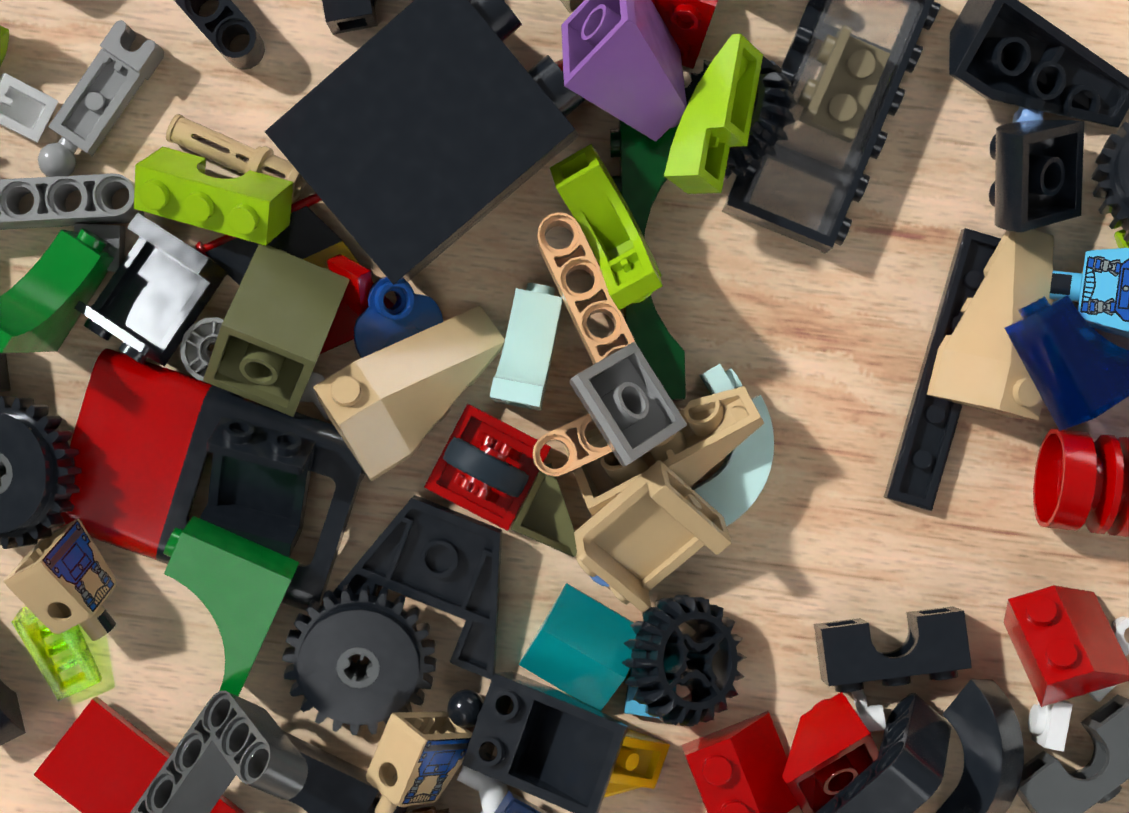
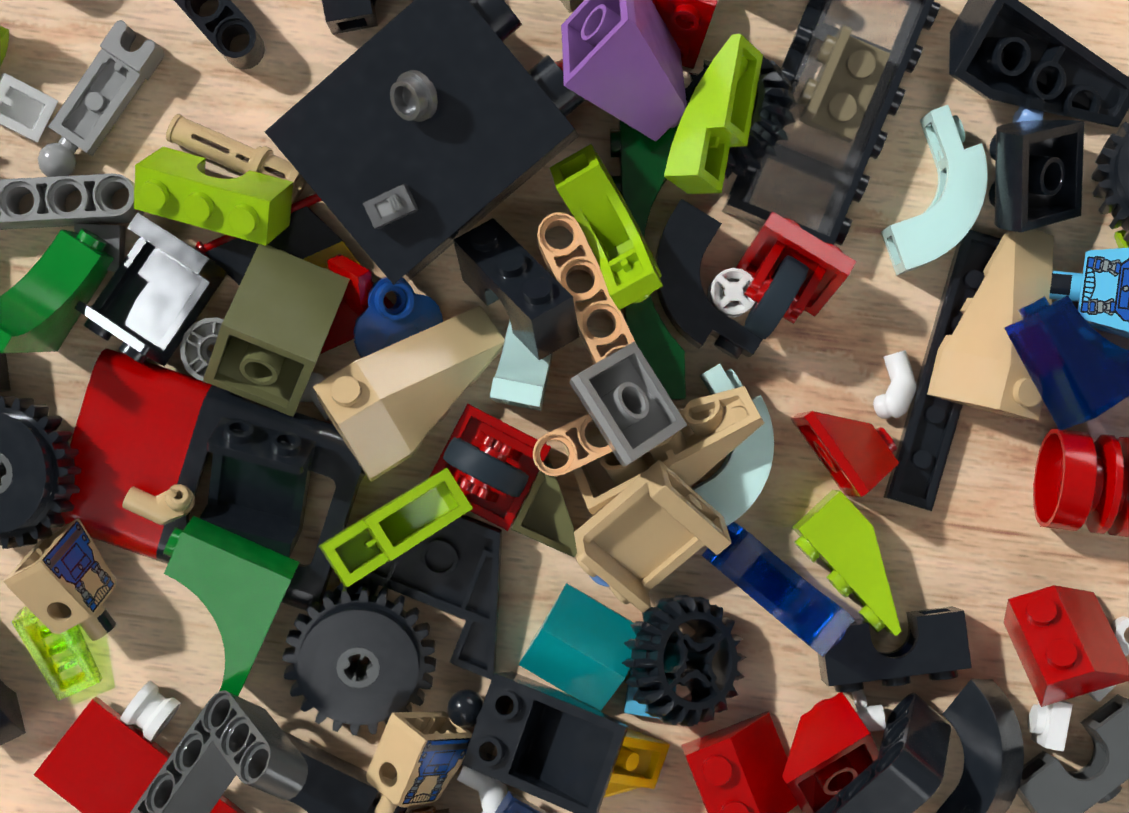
(150, 711): none -> white wheel
(161, 508): none -> tan arm
(390, 206): none -> flat silver piece
(395, 527): none -> lime slope
(414, 96): none -> flat silver plate
(536, 303): none -> black arch
(682, 294): none -> black arch
(735, 283): none -> white wheel
(781, 591): none -> clear blue arch
(789, 274): none -> red plate
(849, 450): none -> red slope
(849, 548): none -> lime slope
(900, 390): none -> white arm
(956, 201): none -> light aqua arch

